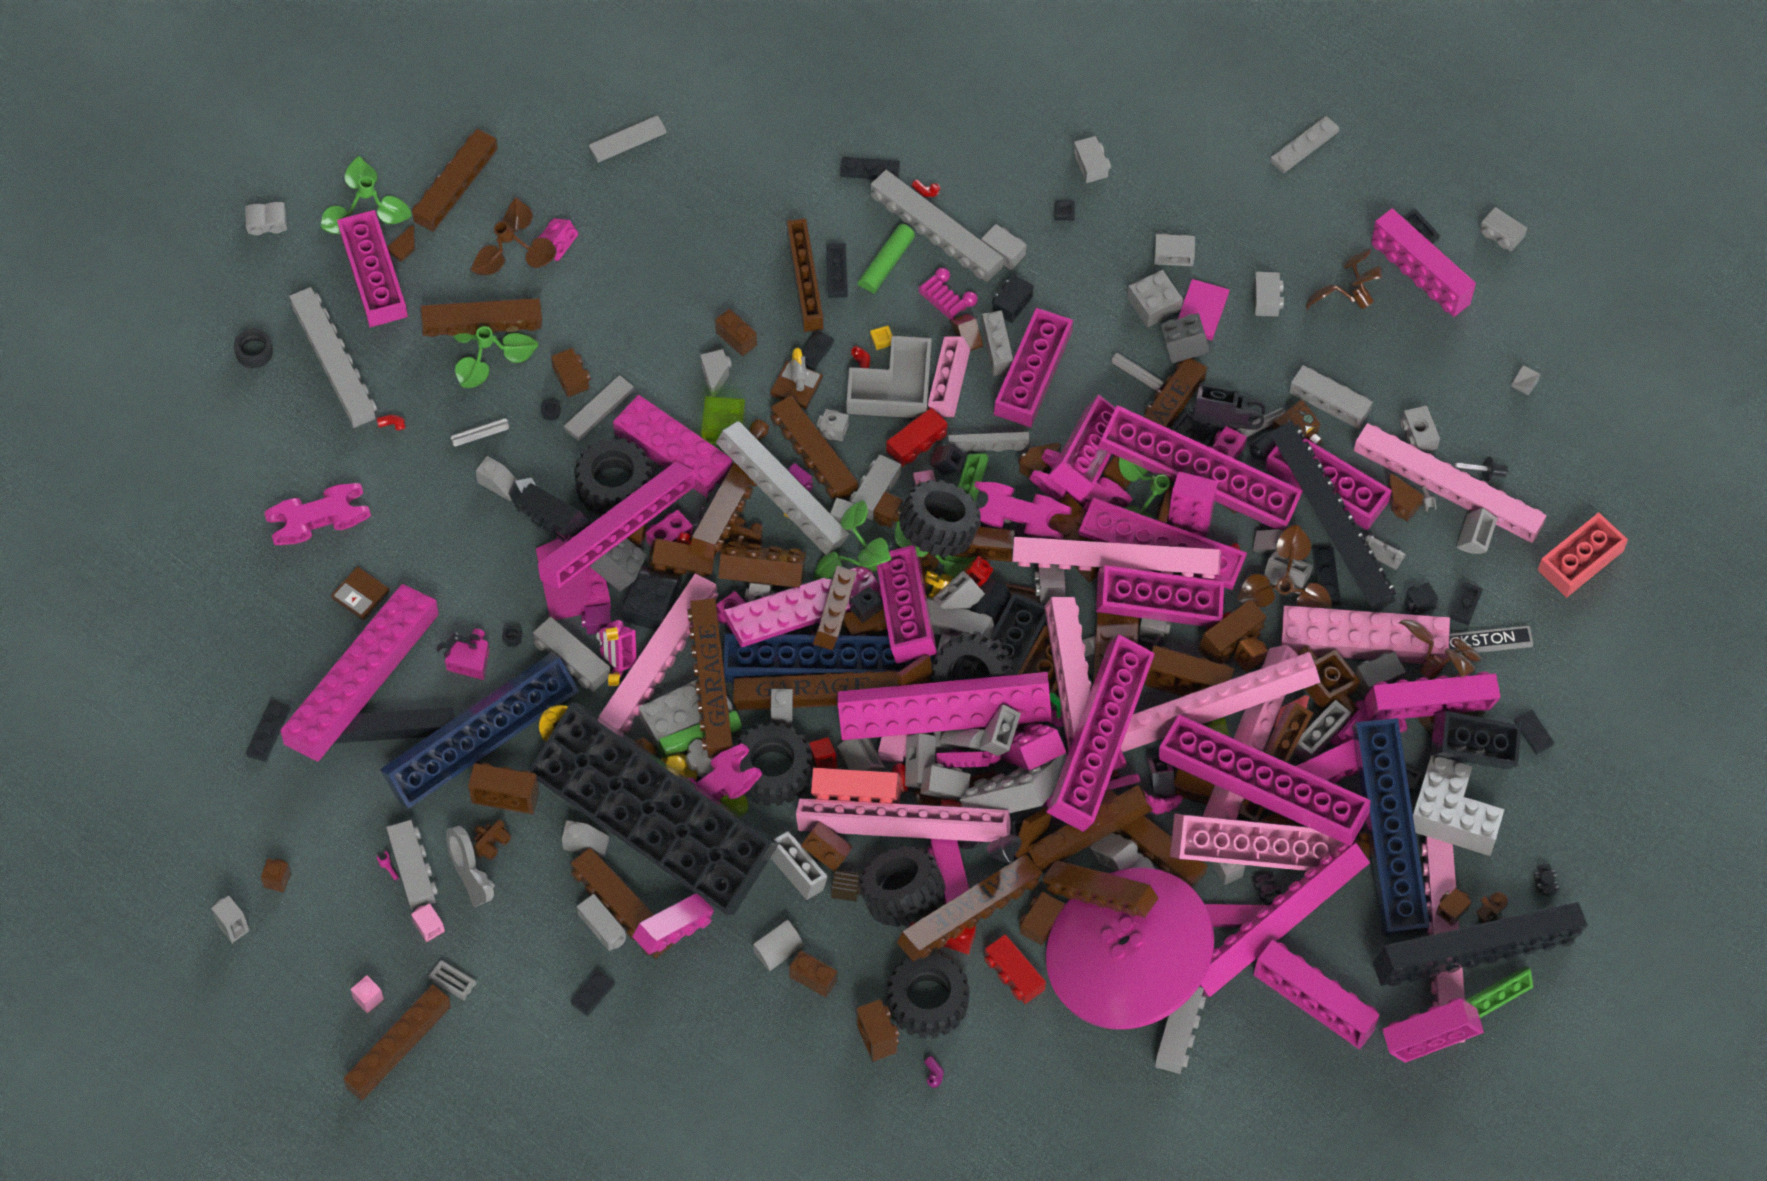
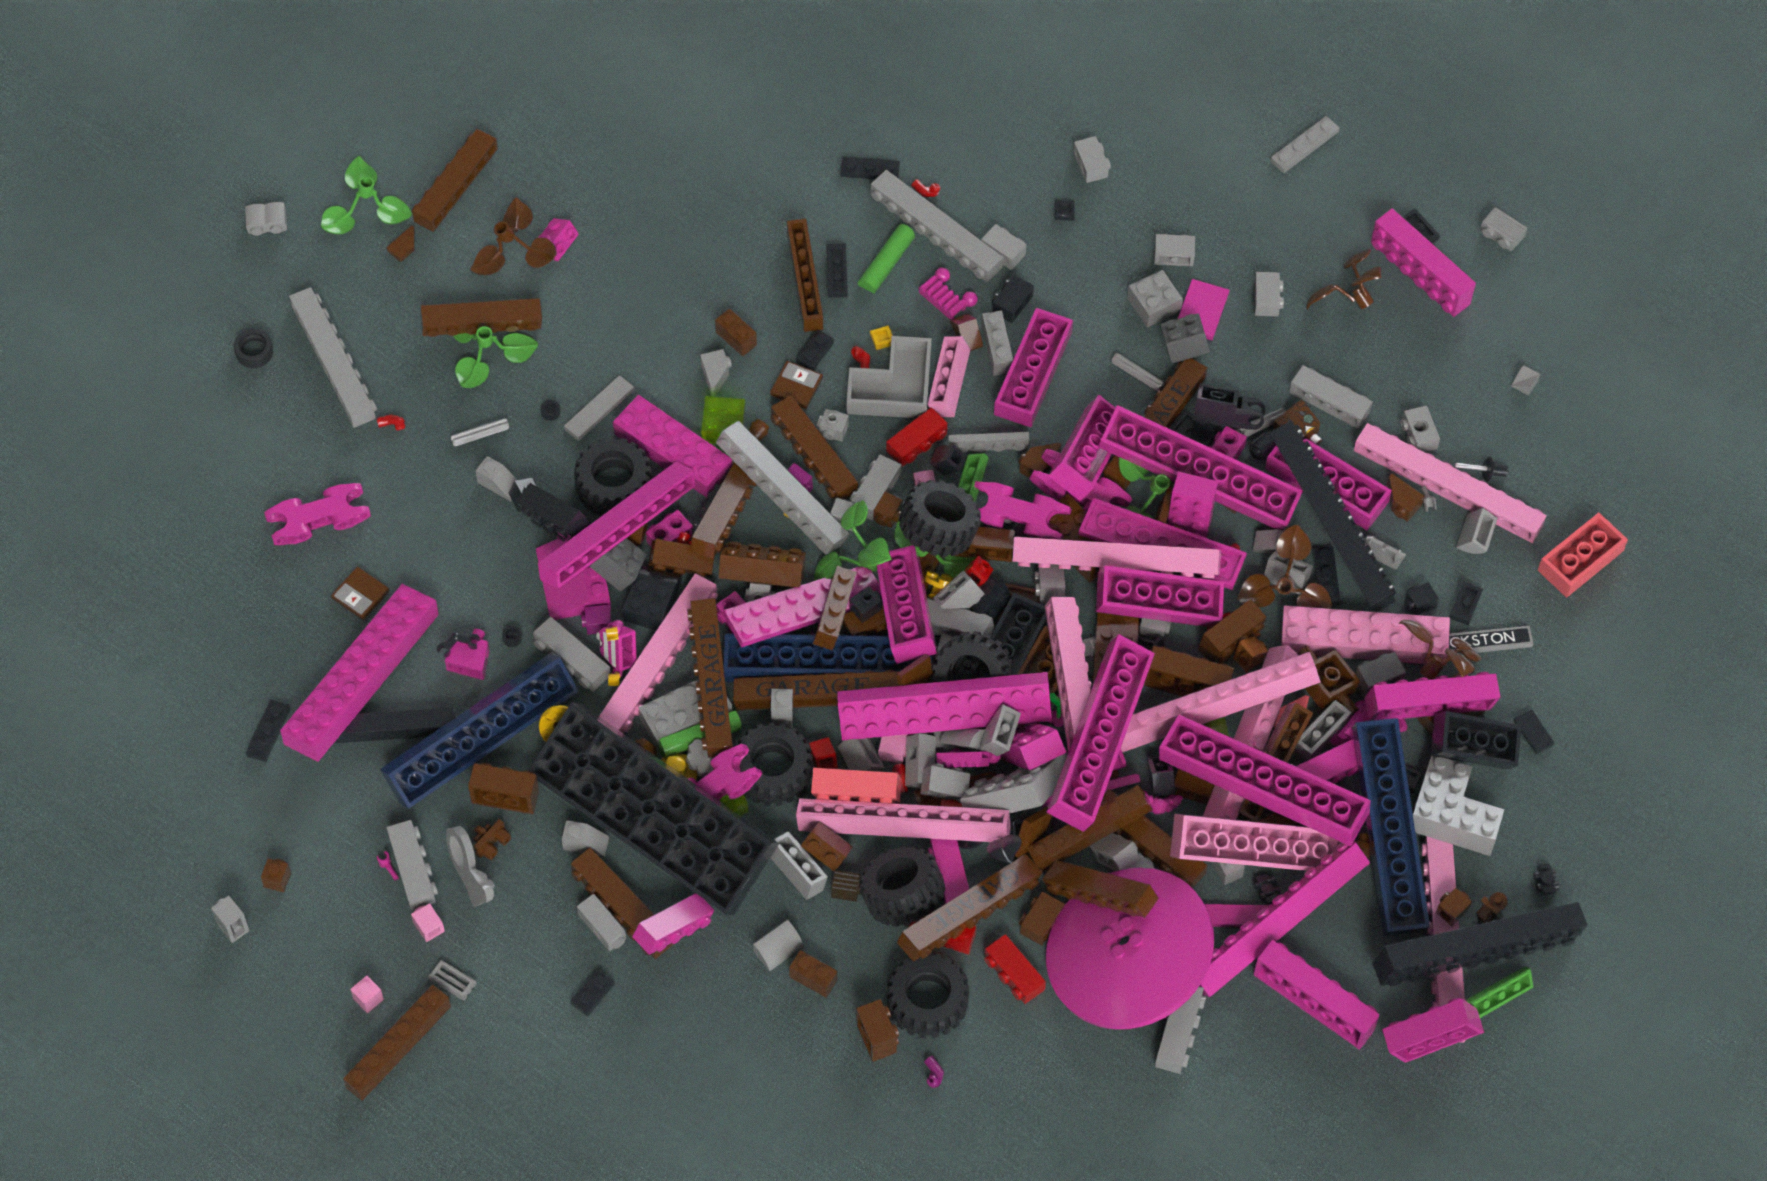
(372, 268): dark pink brick -> none
(570, 372): reddish brown brick -> none
(627, 139): light grey tile -> none
(744, 535): reddish brown hips -> none
(798, 369): light grey piece -> none

